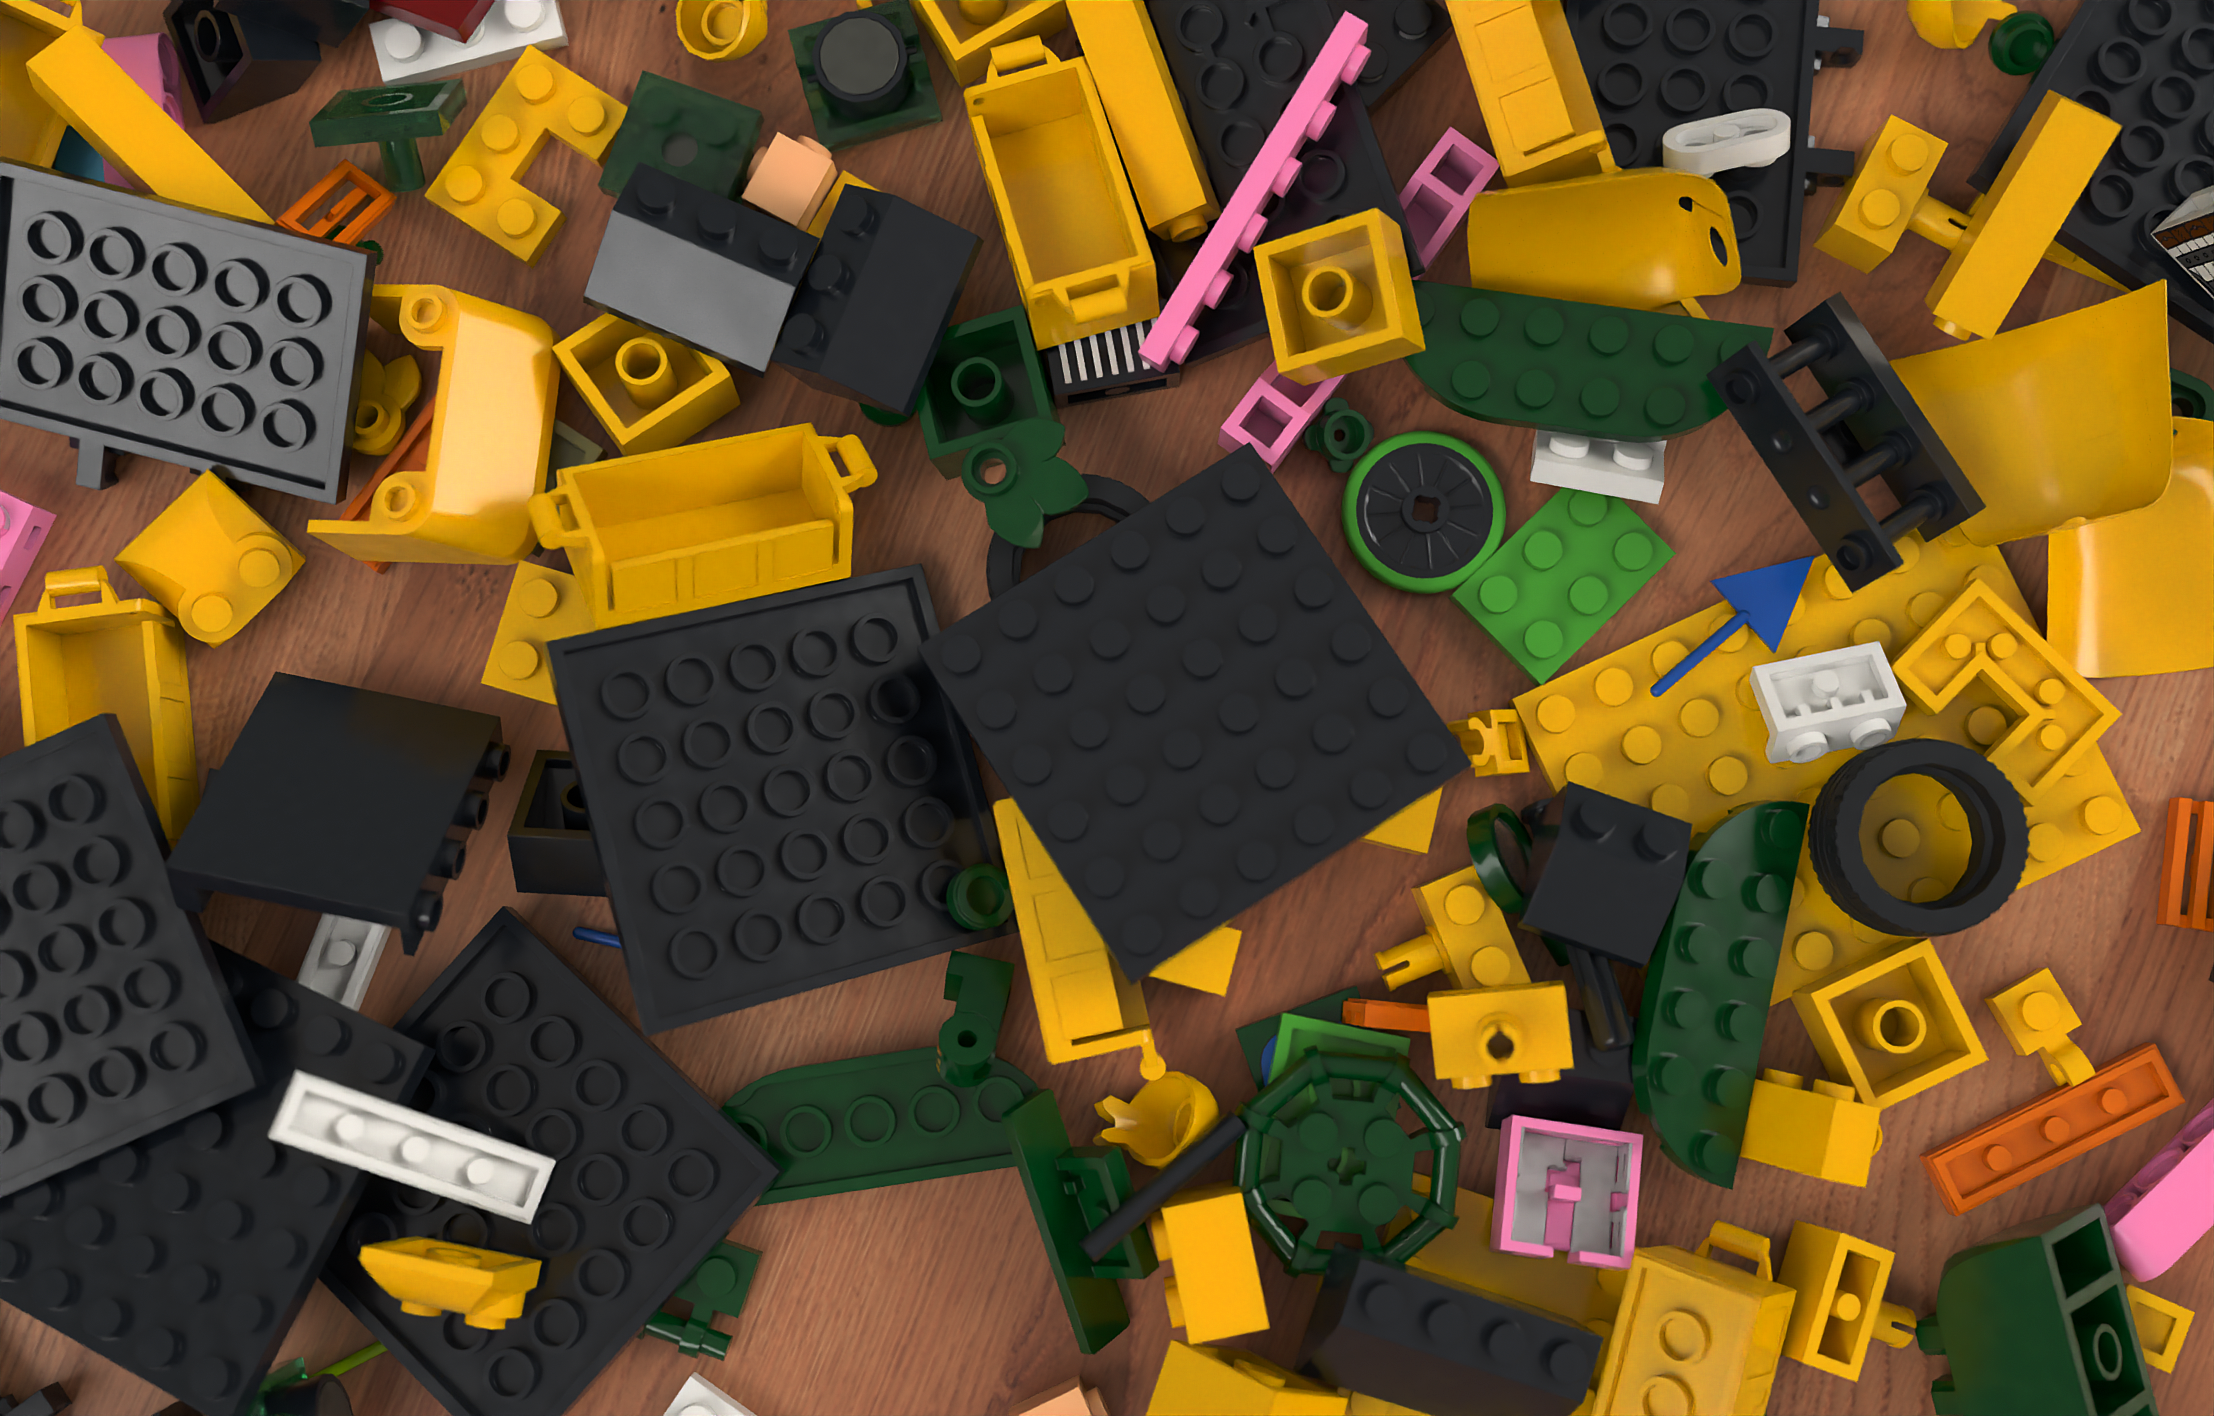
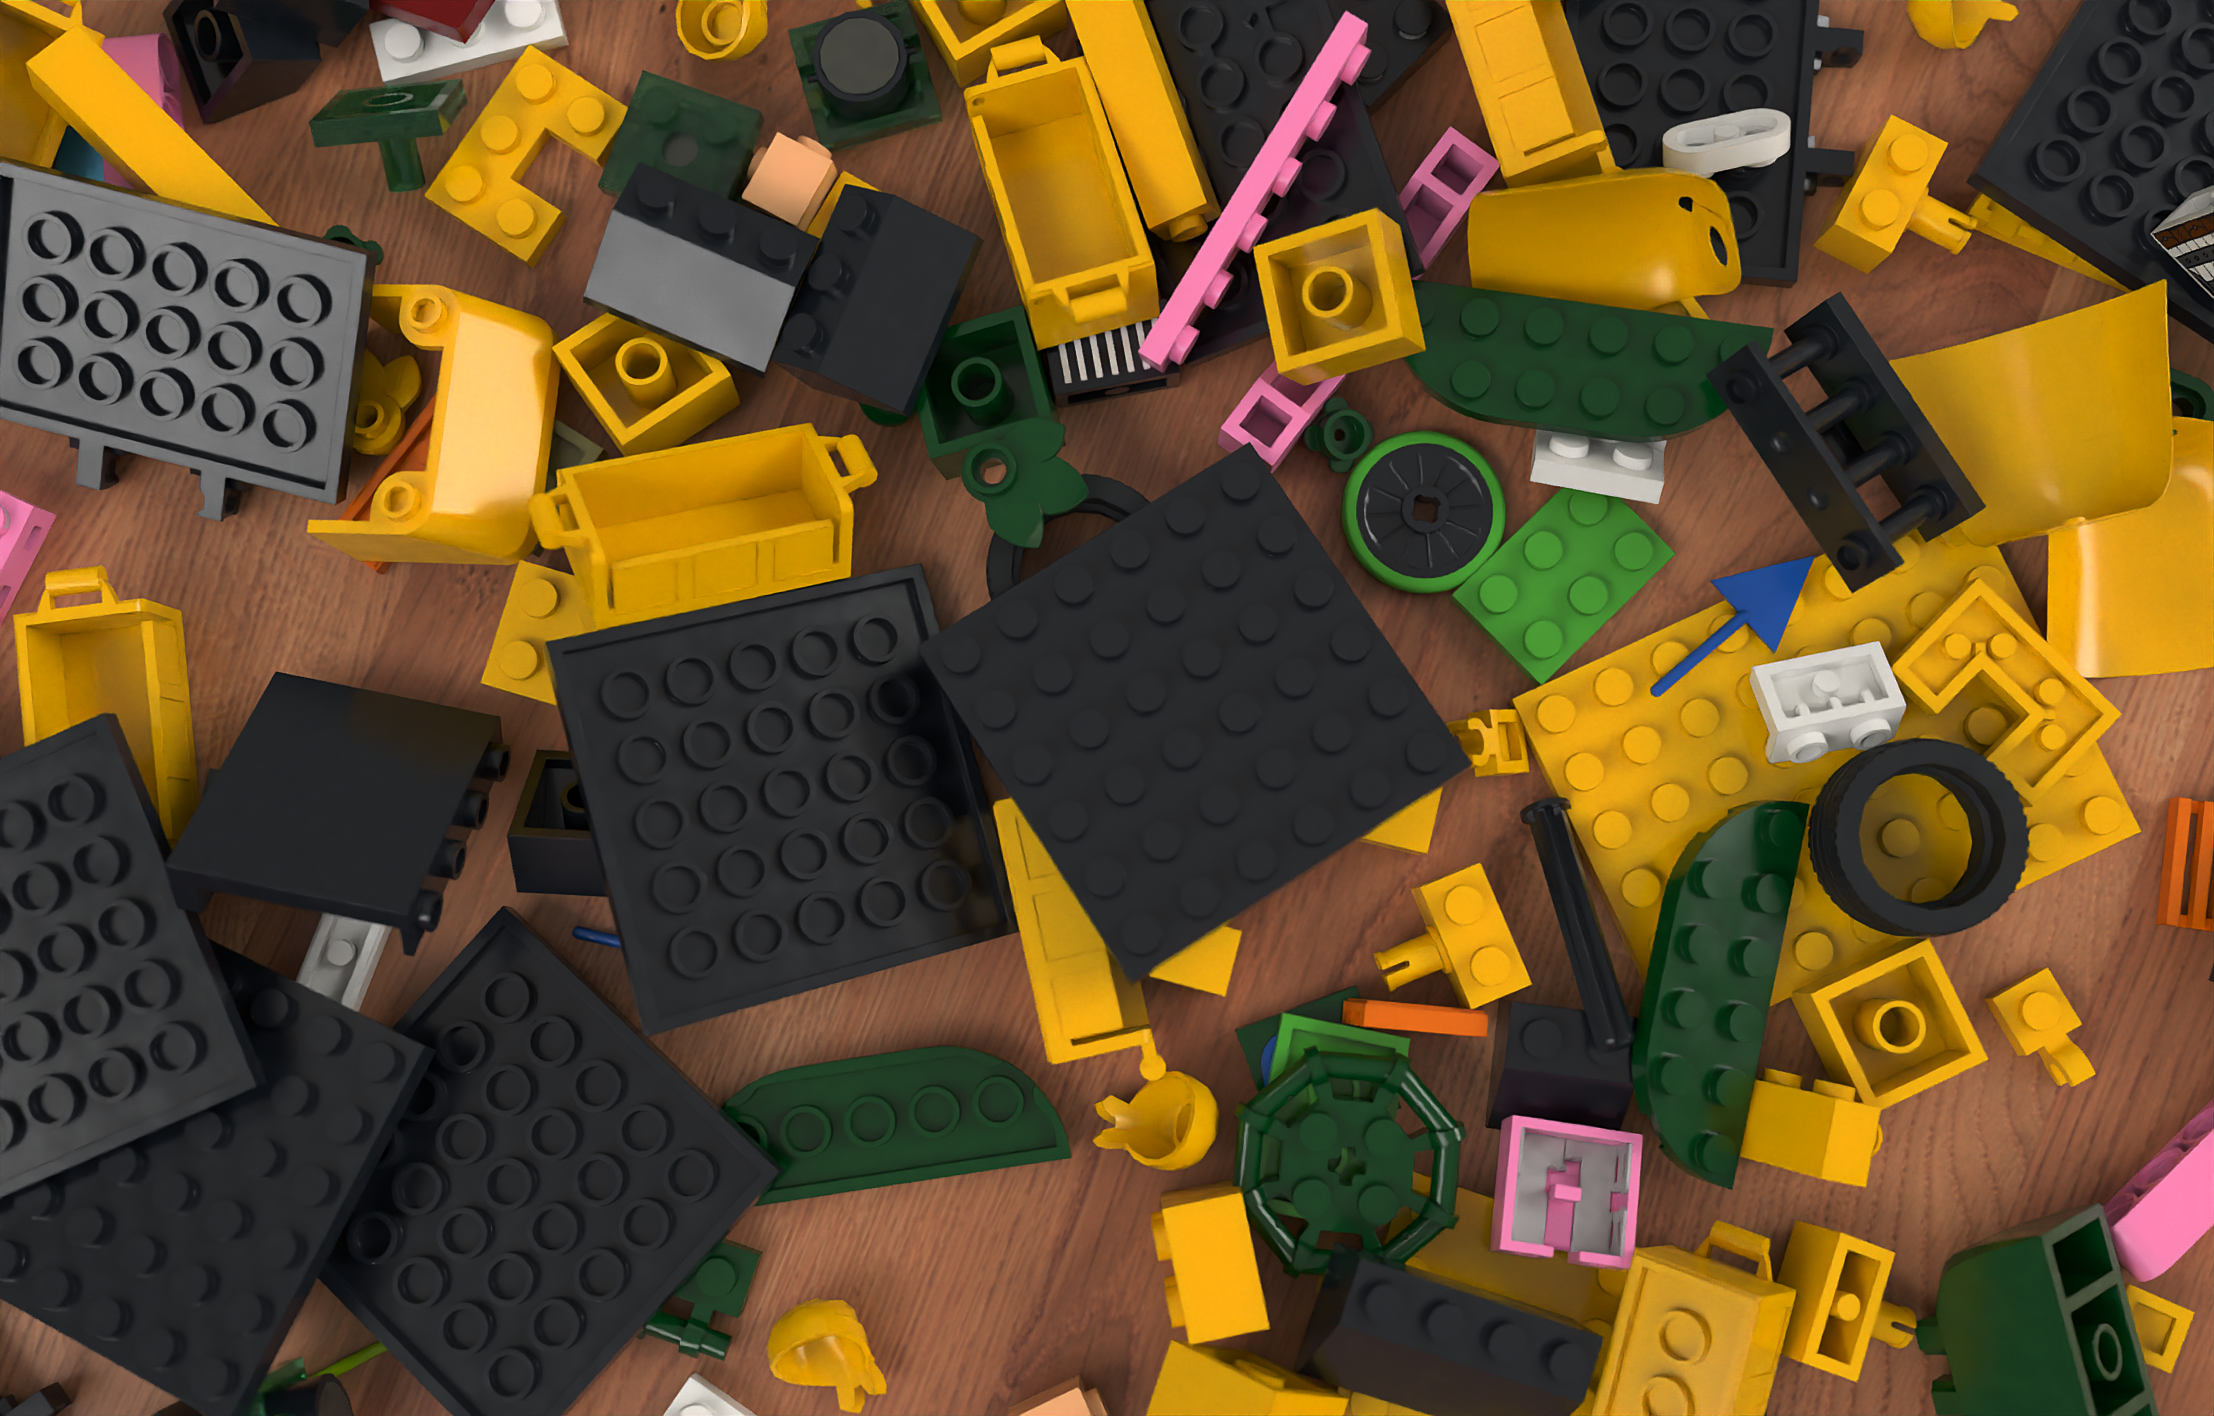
(211, 560): yellow slope -> none
(324, 189): orange tile -> none
(411, 1147): white tile -> none
(452, 1277): yellow slope -> none
(825, 1347): none -> yellow piece
(972, 1034): dark green leg -> none
(980, 897): dark green tile -> none
(1069, 1197): dark green bracket -> none
(1162, 1186): black bar -> none
(1500, 1033): yellow brick -> none
(1502, 859): dark green piece -> none
(1603, 874): black slope -> none
(2019, 216): yellow brick -> none
(2020, 42): dark green plate -> none
(2051, 1129): orange tile -> none

